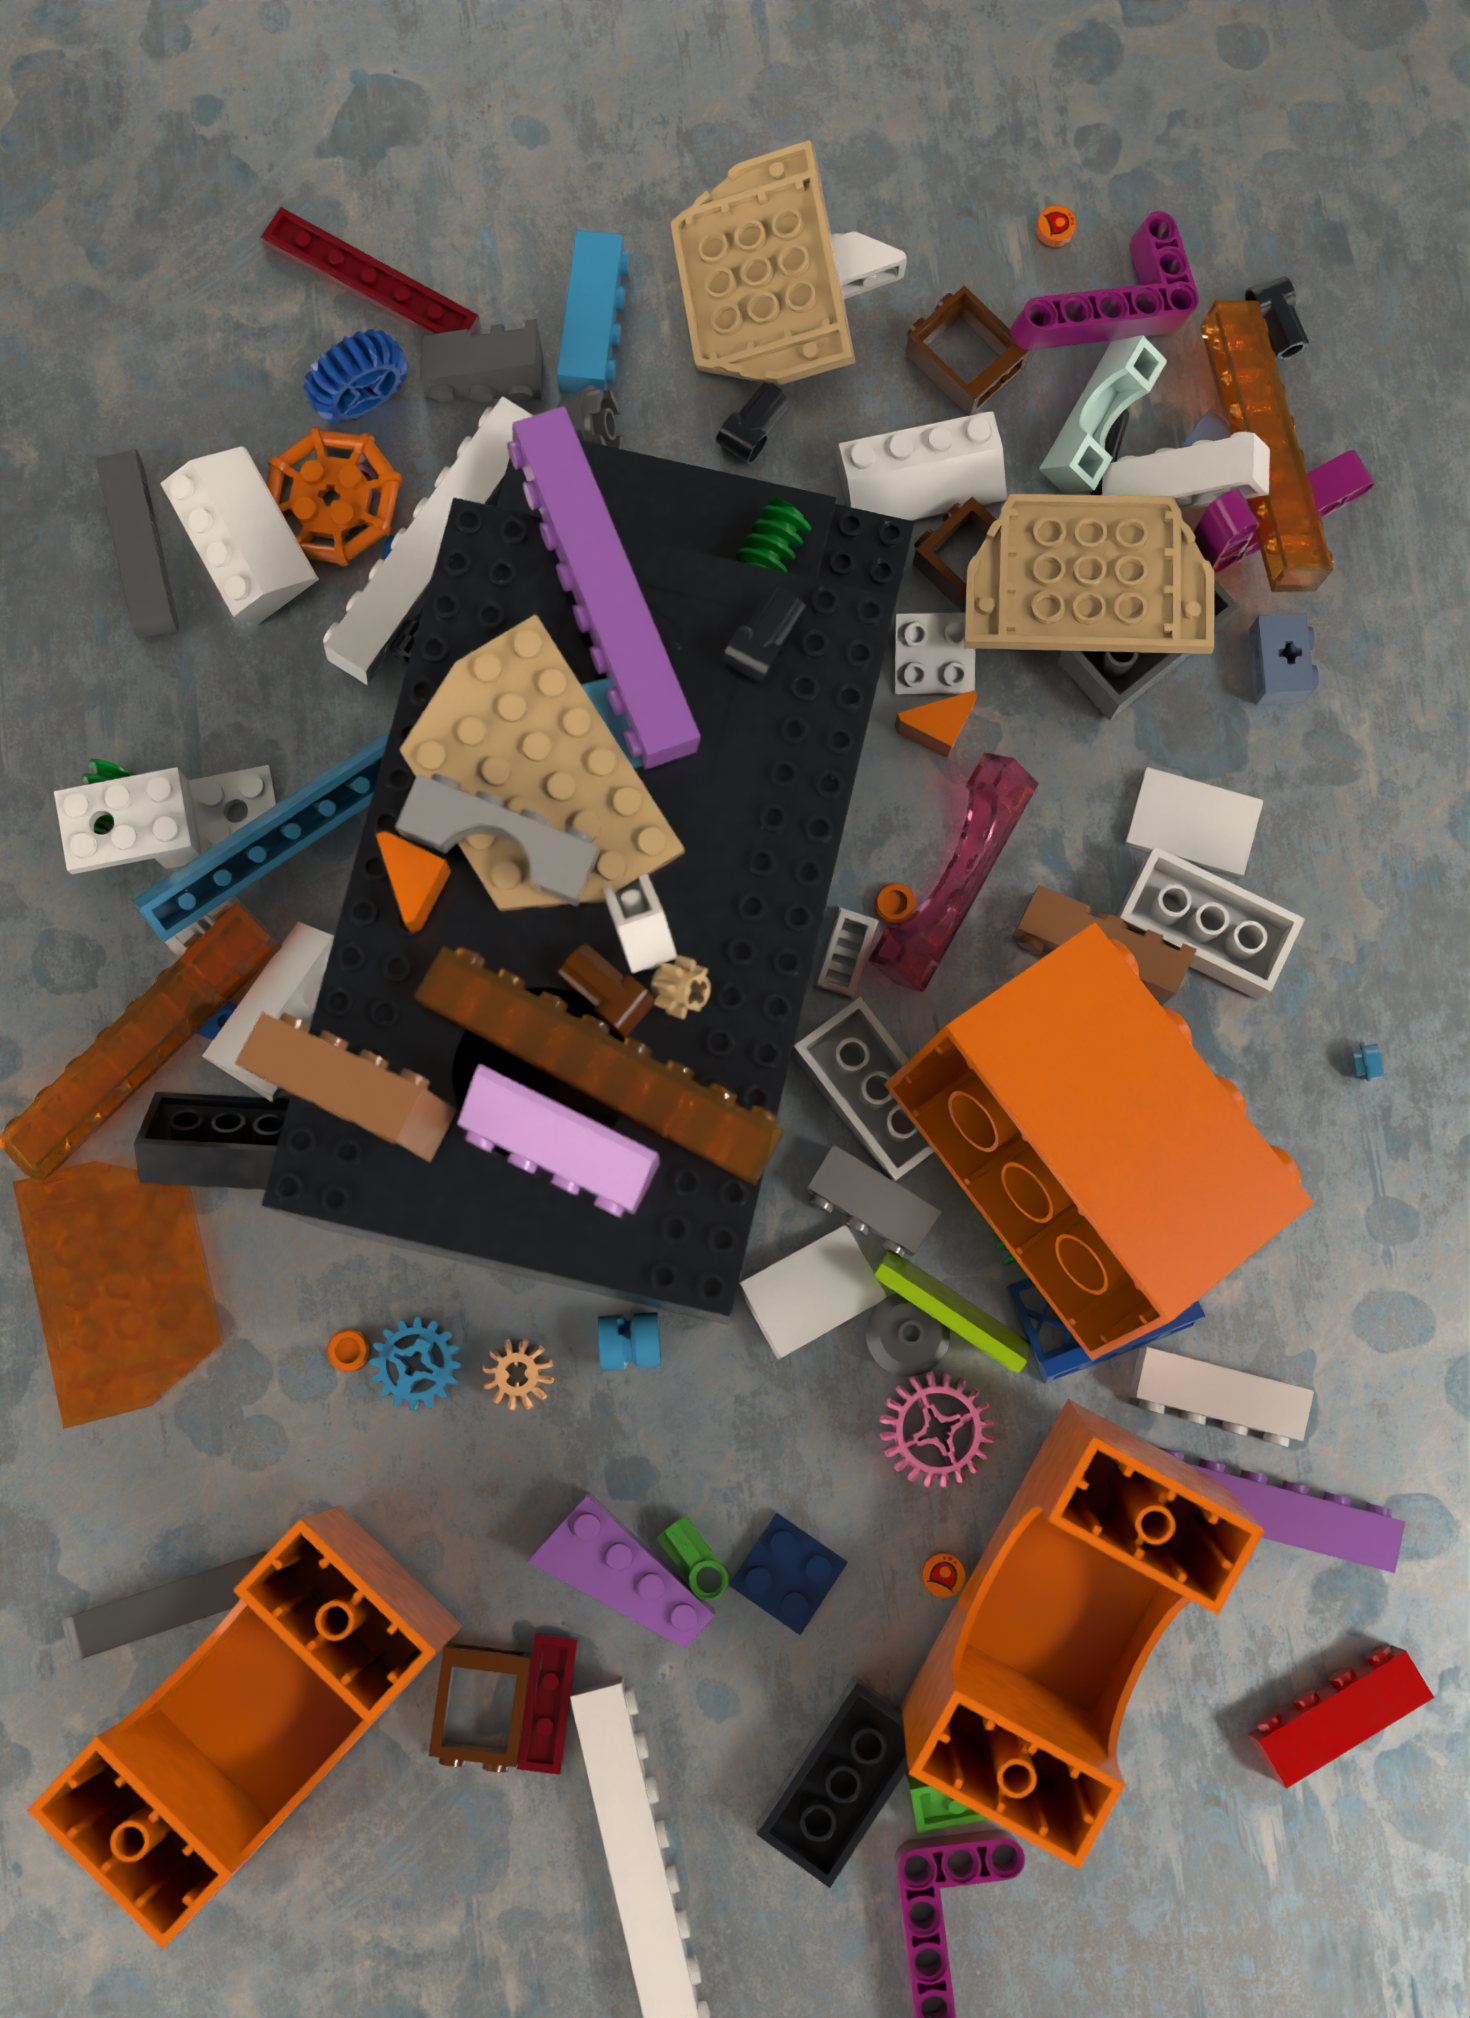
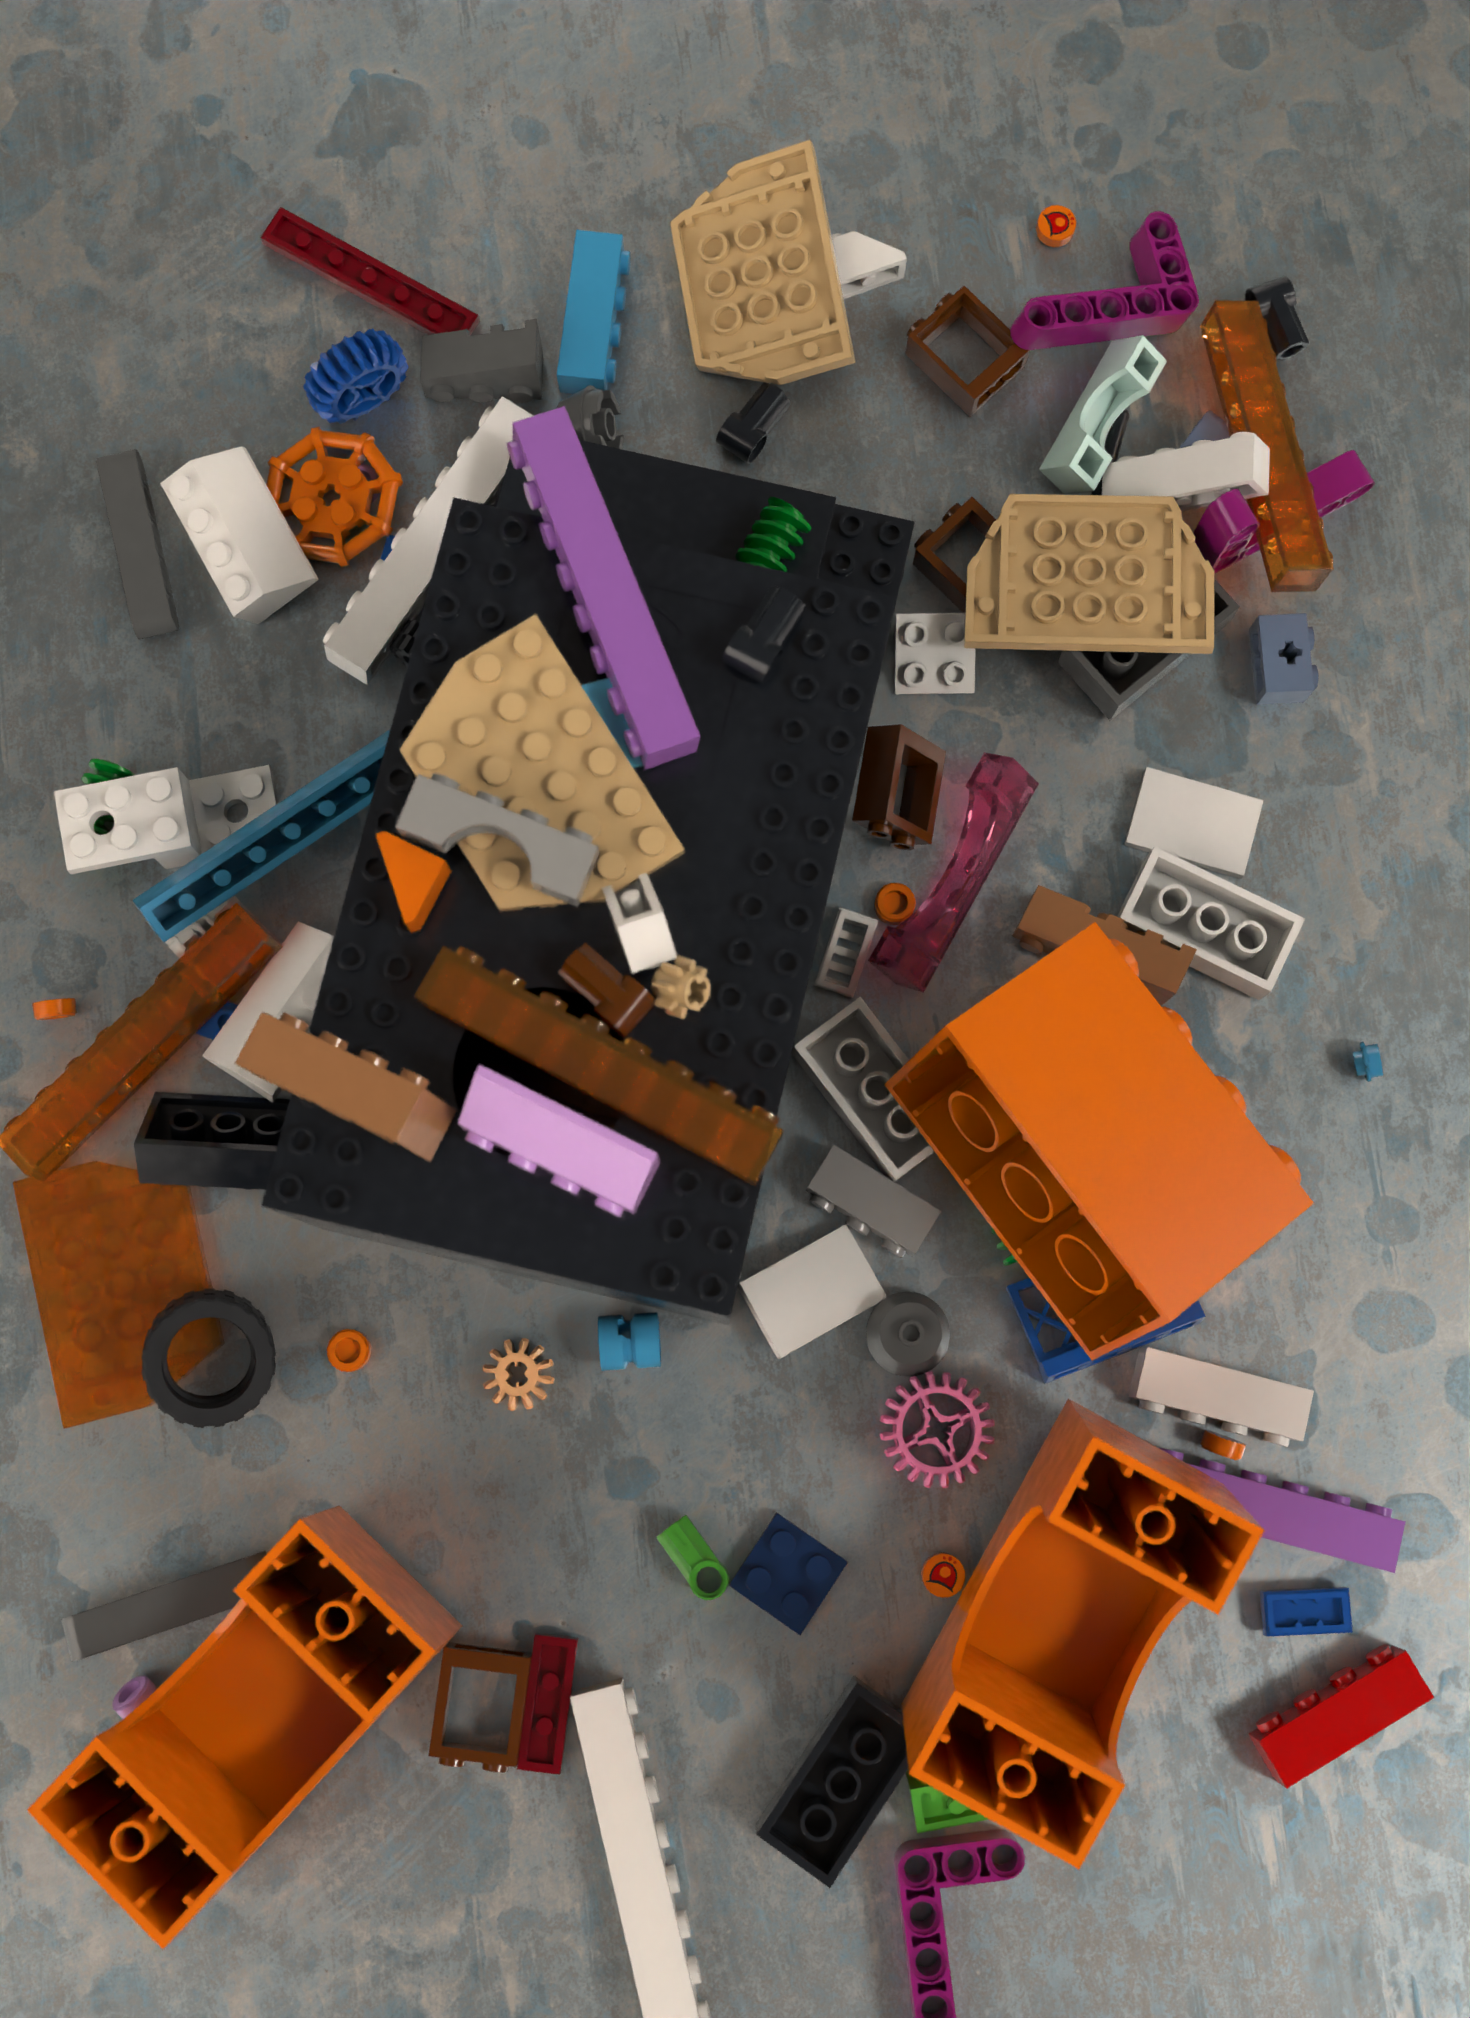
(54, 1009): none -> orange tile
(132, 1695): none -> lavender tile
(213, 1409): none -> black tyre
(408, 1382): dark azure gear -> none
(616, 1568): medium lavender wedge -> none
(882, 758): none -> reddish brown window
(925, 468): white slope -> none
(937, 723): orange slope -> none
(953, 1311): lime tile -> none
(1222, 1445): none -> orange tile
(1306, 1611): none -> blue plate

